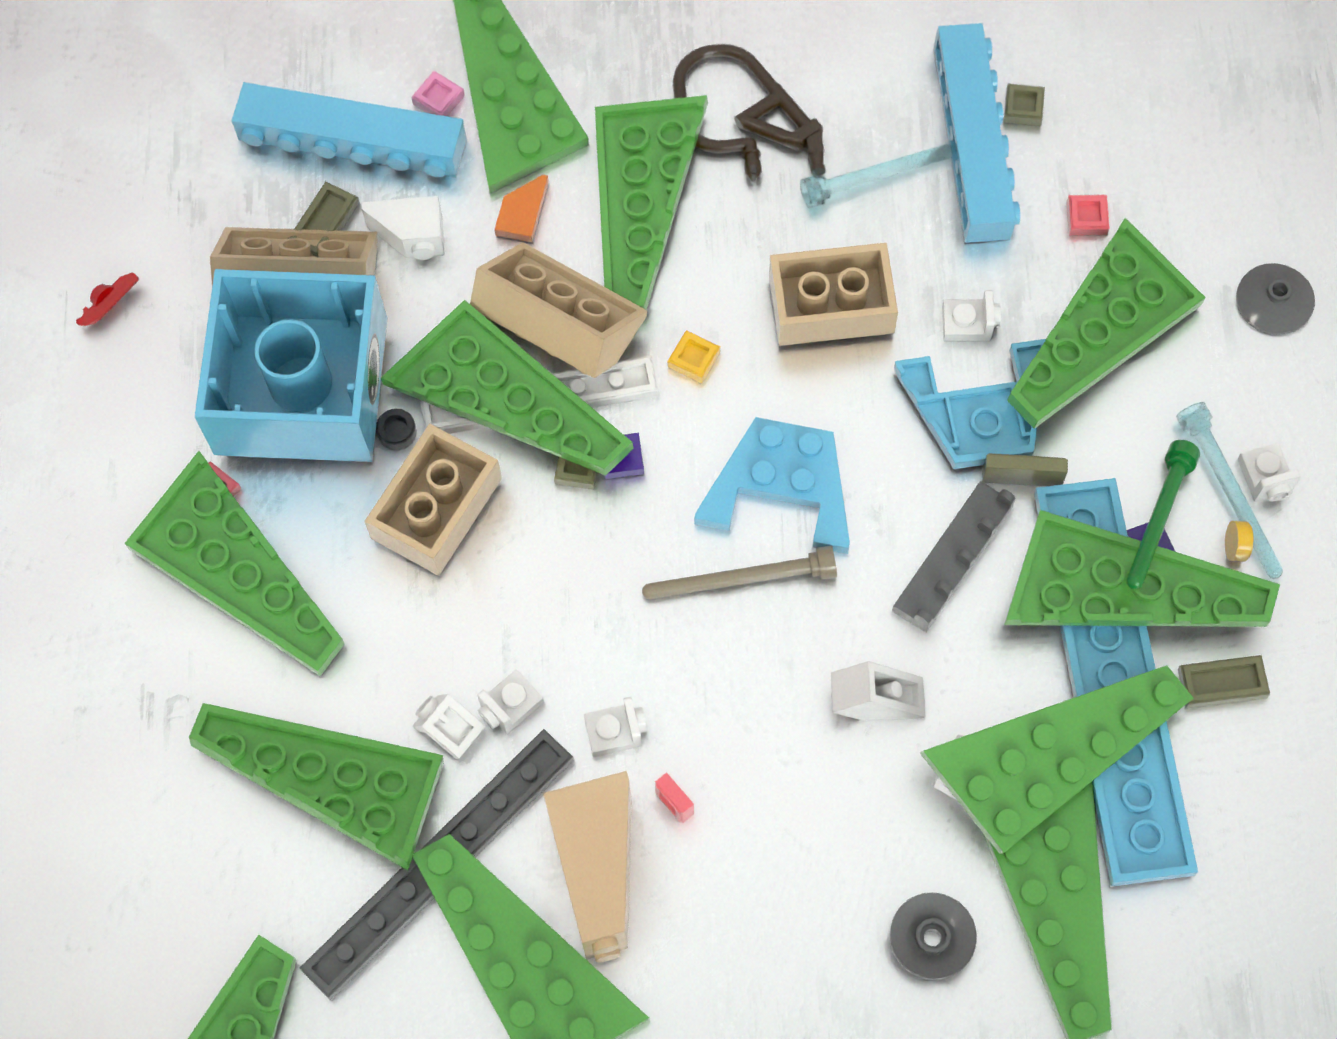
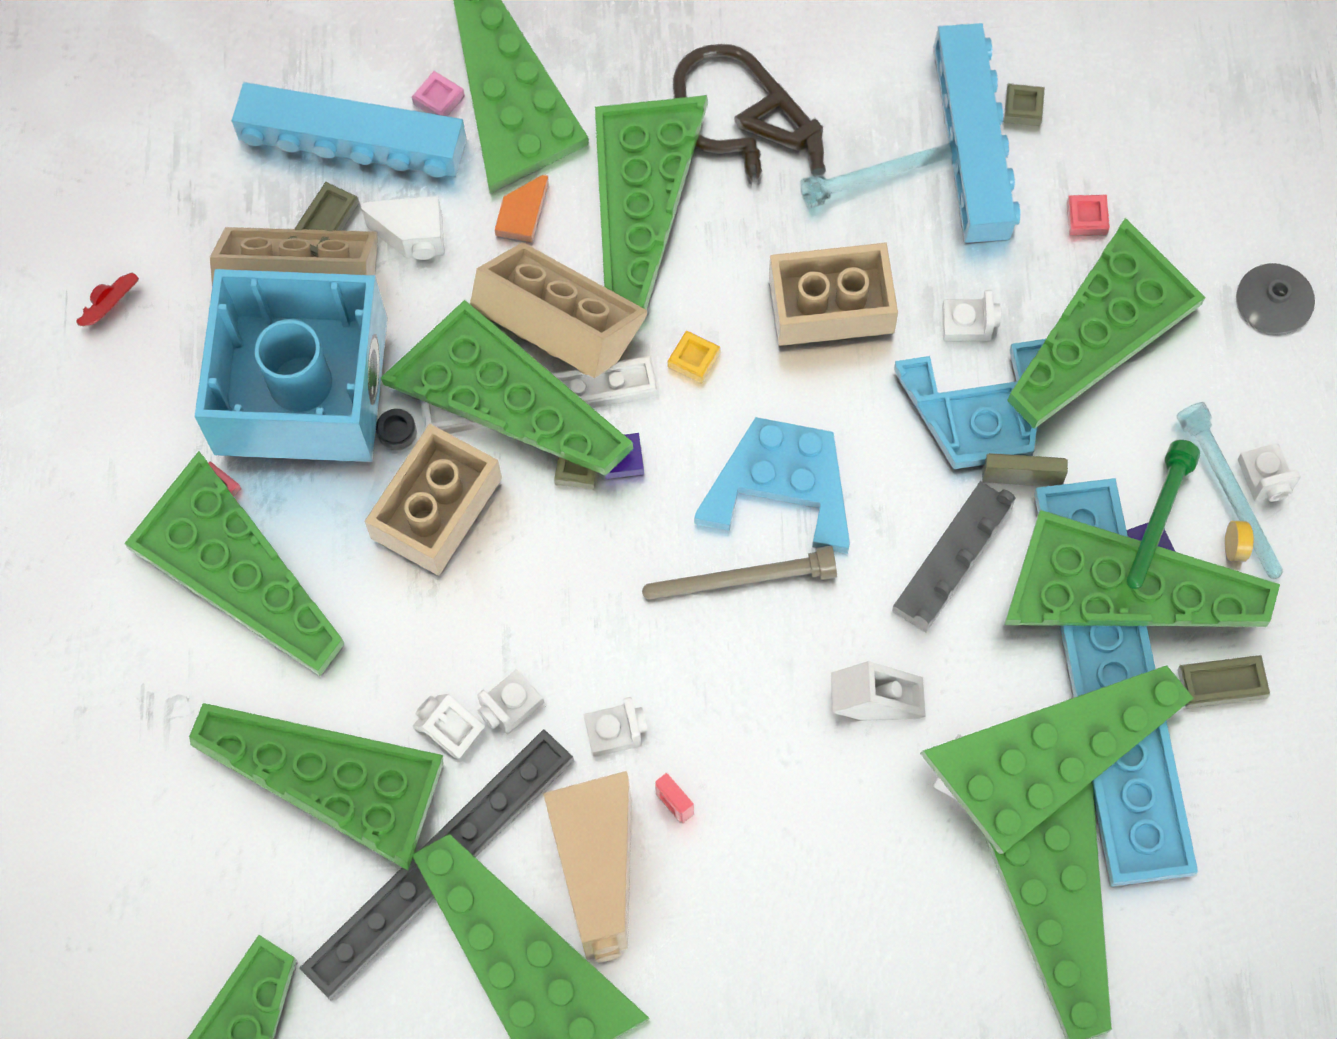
(939, 915): dark grey dish -> none

